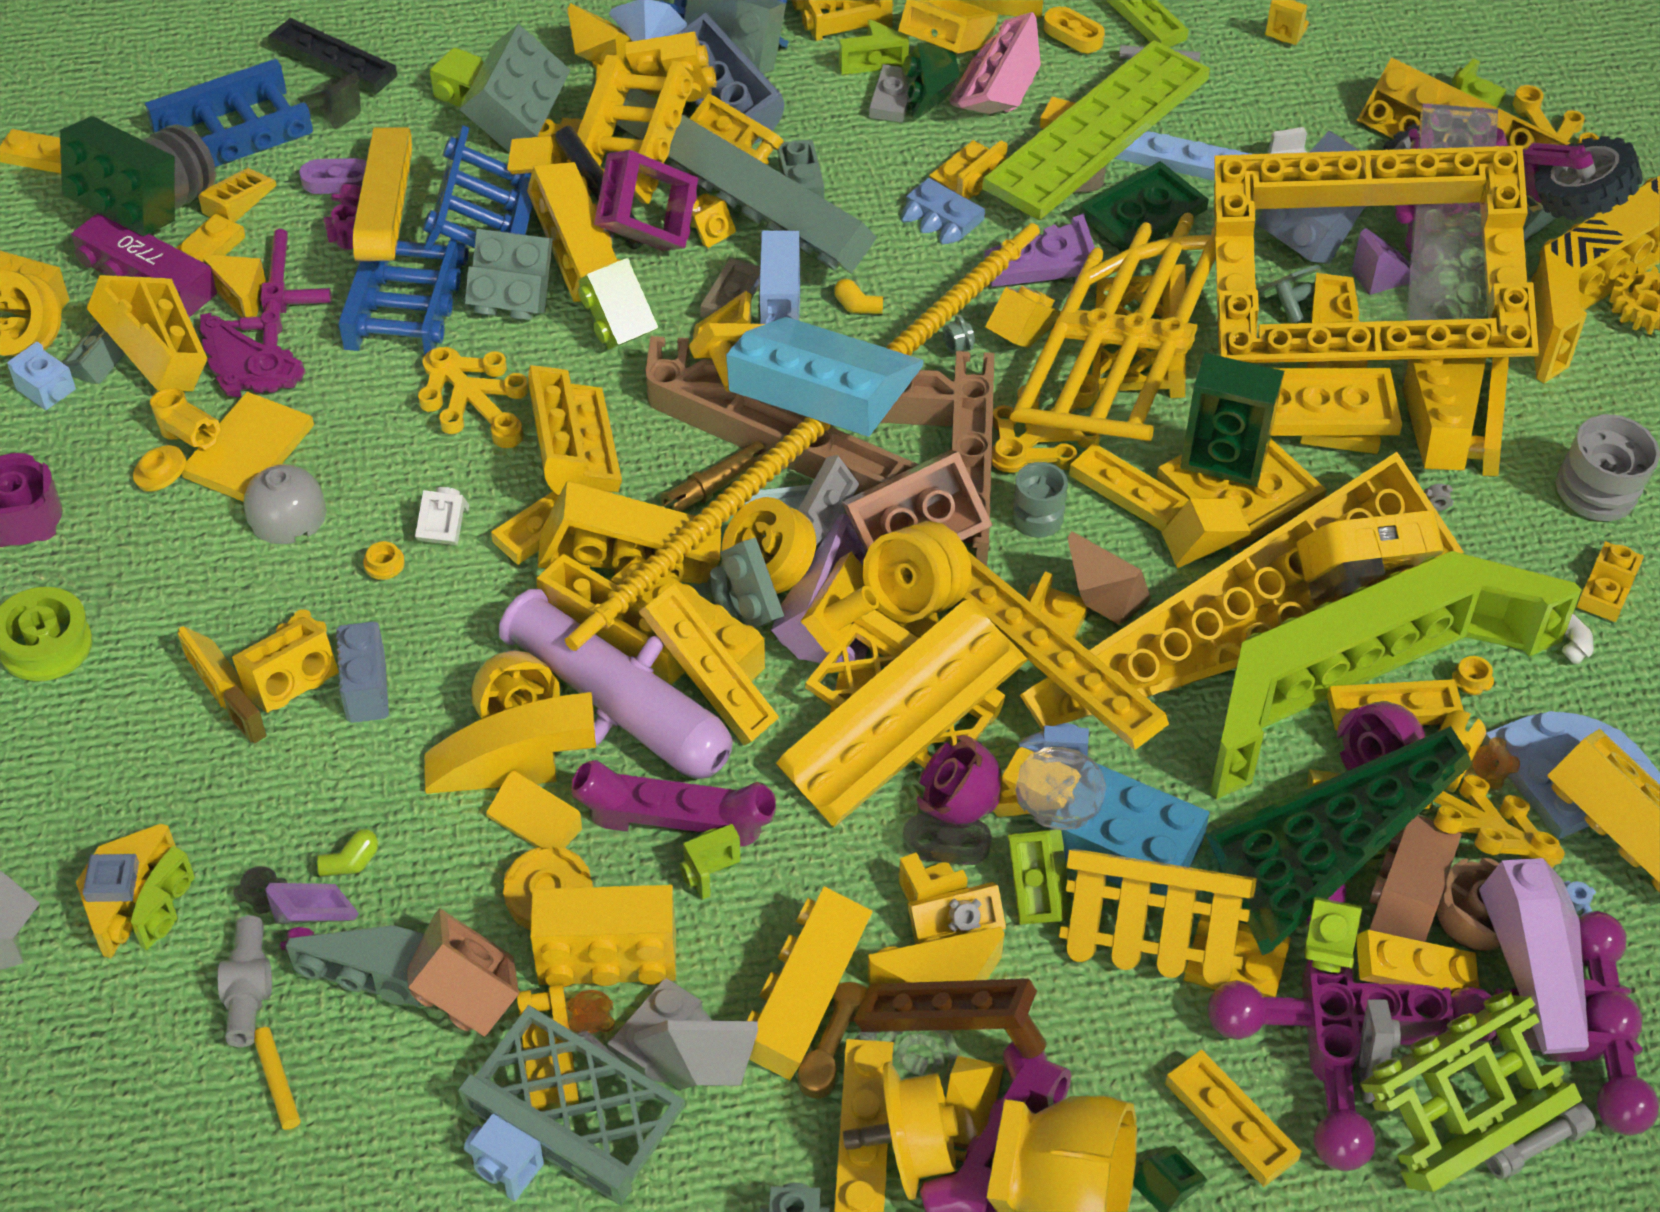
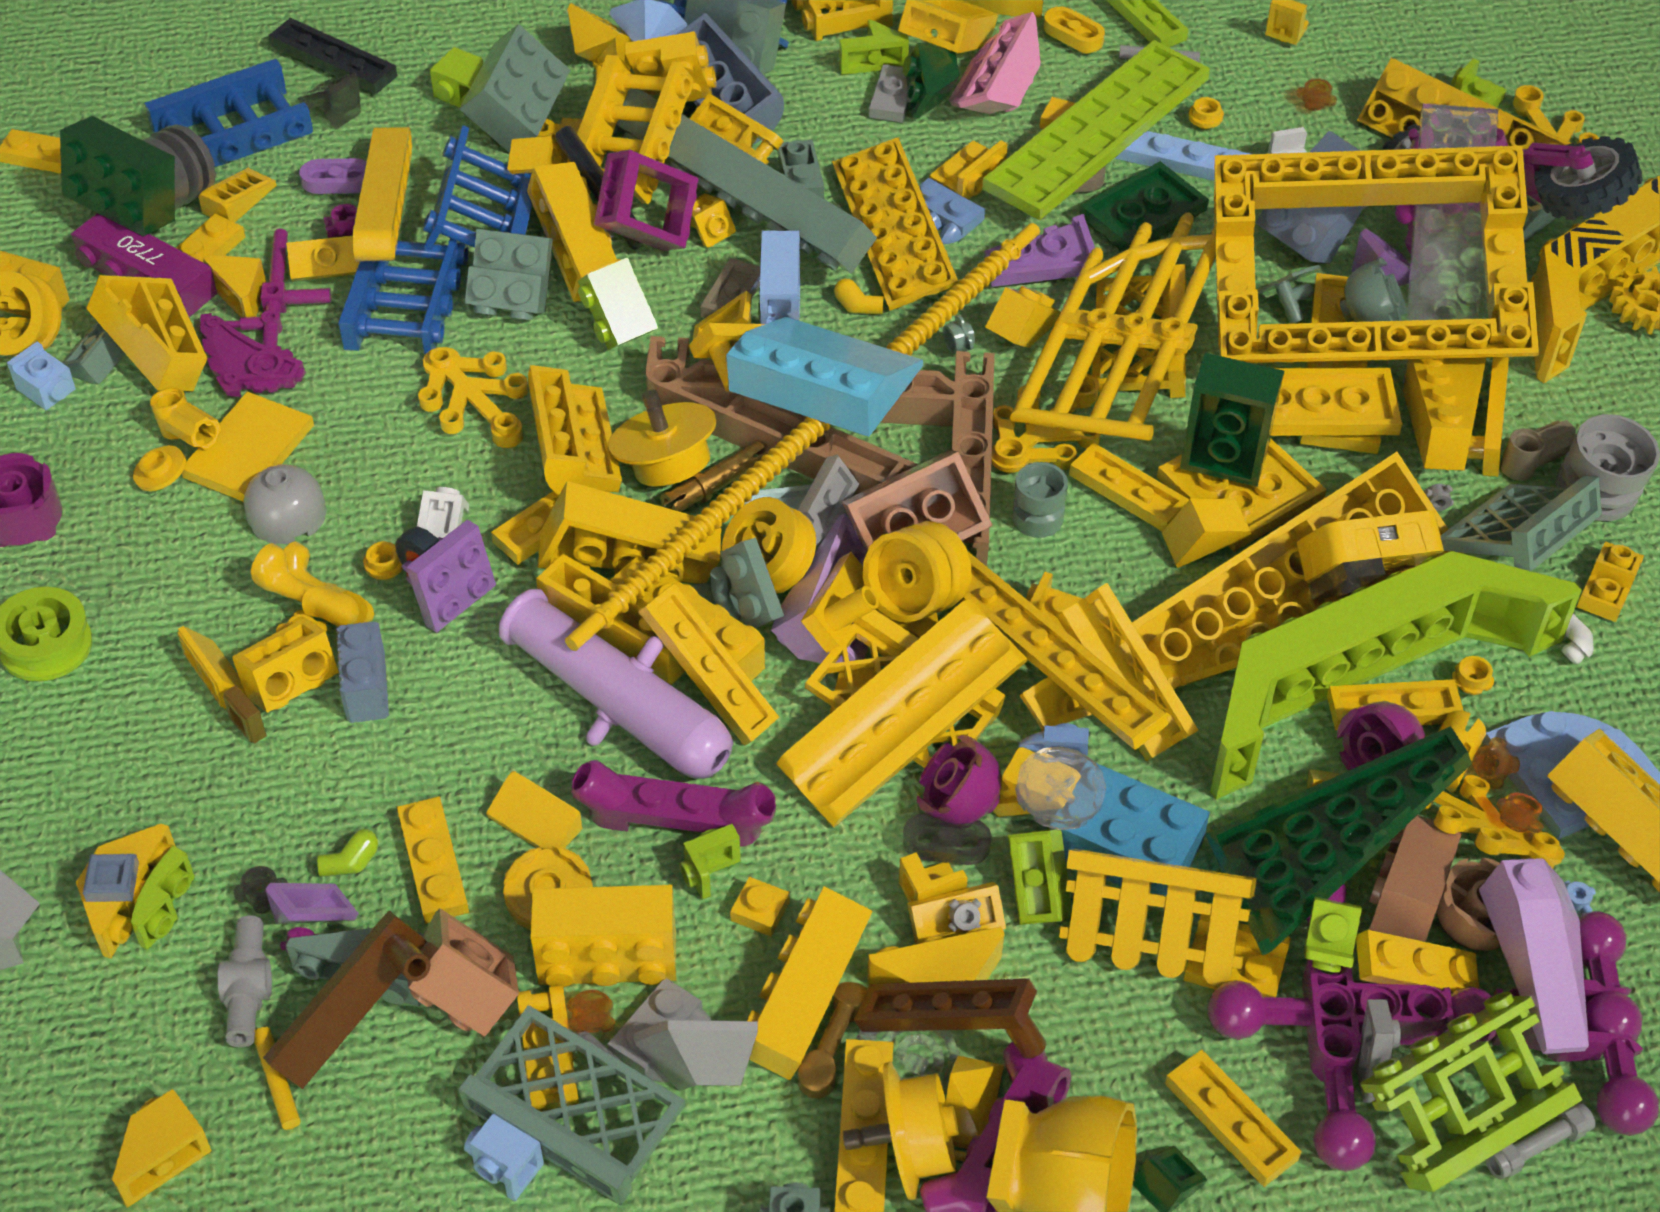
(157, 1146): none -> yellow slope
(286, 574): none -> yellow piece
(321, 258): none -> yellow plate
(347, 997): none -> reddish brown piece
(348, 195): magenta plate -> none
(432, 858): none -> yellow plate
(445, 571): none -> medium lavender plate
(510, 741): yellow slope -> none
(511, 681): yellow cylinder -> none
(664, 441): none -> yellow piece
(760, 906): none -> yellow plate
(888, 200): none -> yellow plate
(1107, 581): medium nougat slope -> none
(1110, 635): none -> yellow fence
(1206, 113): none -> yellow plate
(1316, 94): none -> clear orange plate
(1372, 295): none -> sand green cylinder
(1521, 812): none -> clear orange plate
(1527, 522): none -> sand green fence
(1534, 448): none -> dark tan piece

